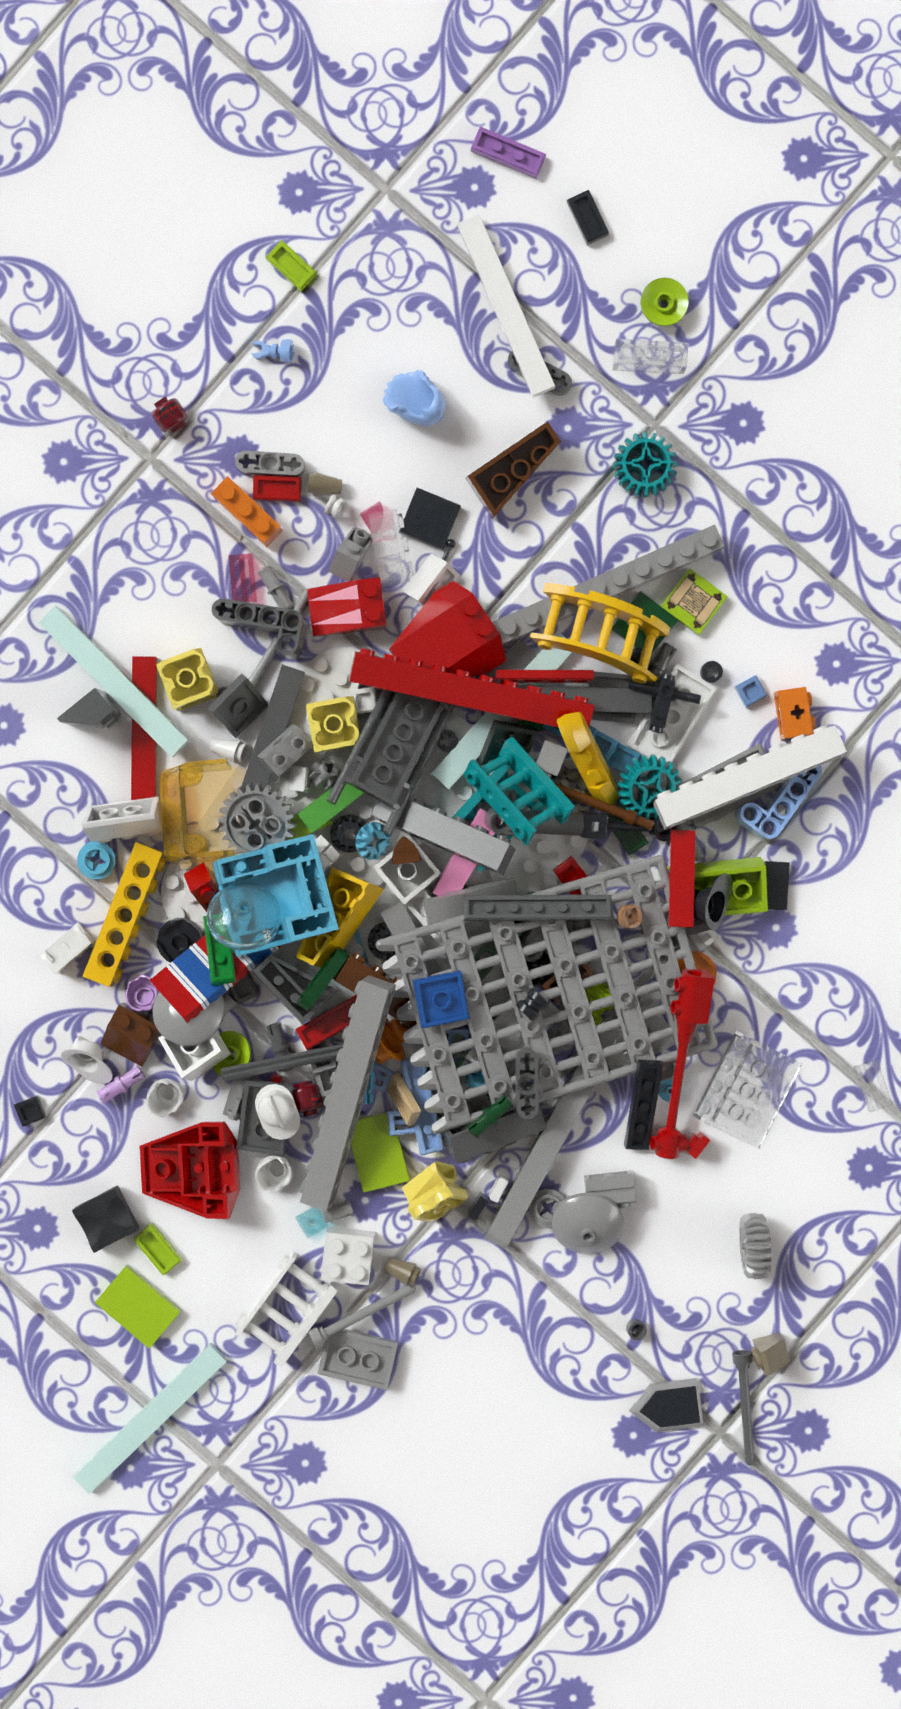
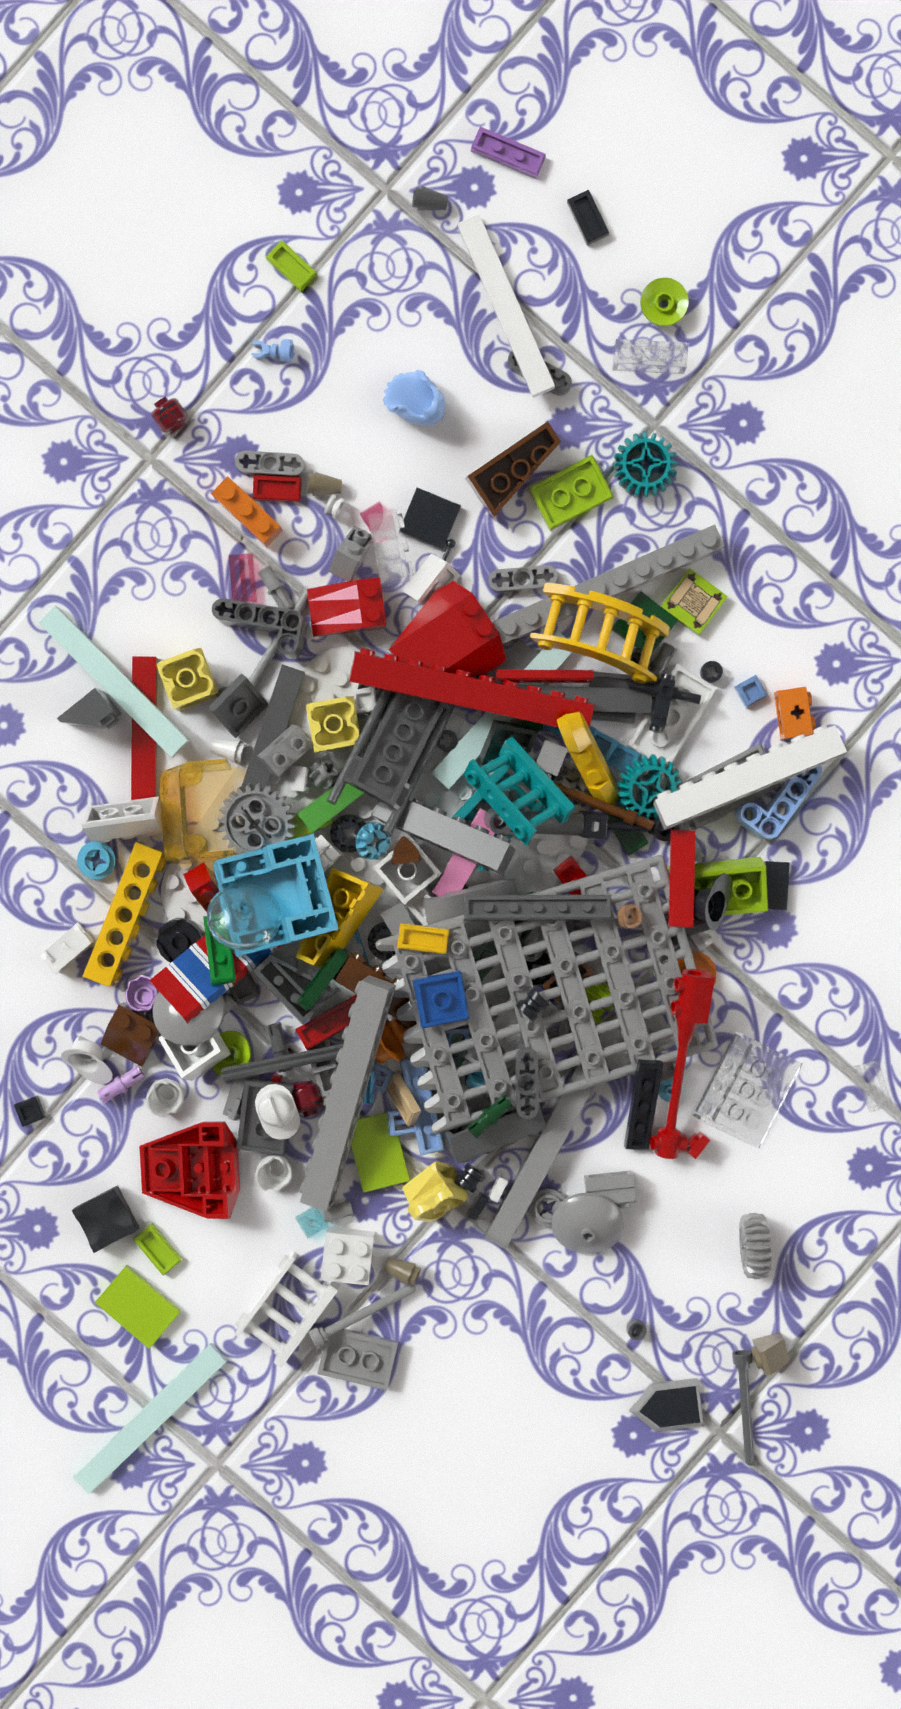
(423, 938): none -> yellow tile
(429, 199): none -> dark grey cone
(470, 1177): none -> black wheel
(504, 575): none -> light grey beam
(570, 492): none -> lime tile

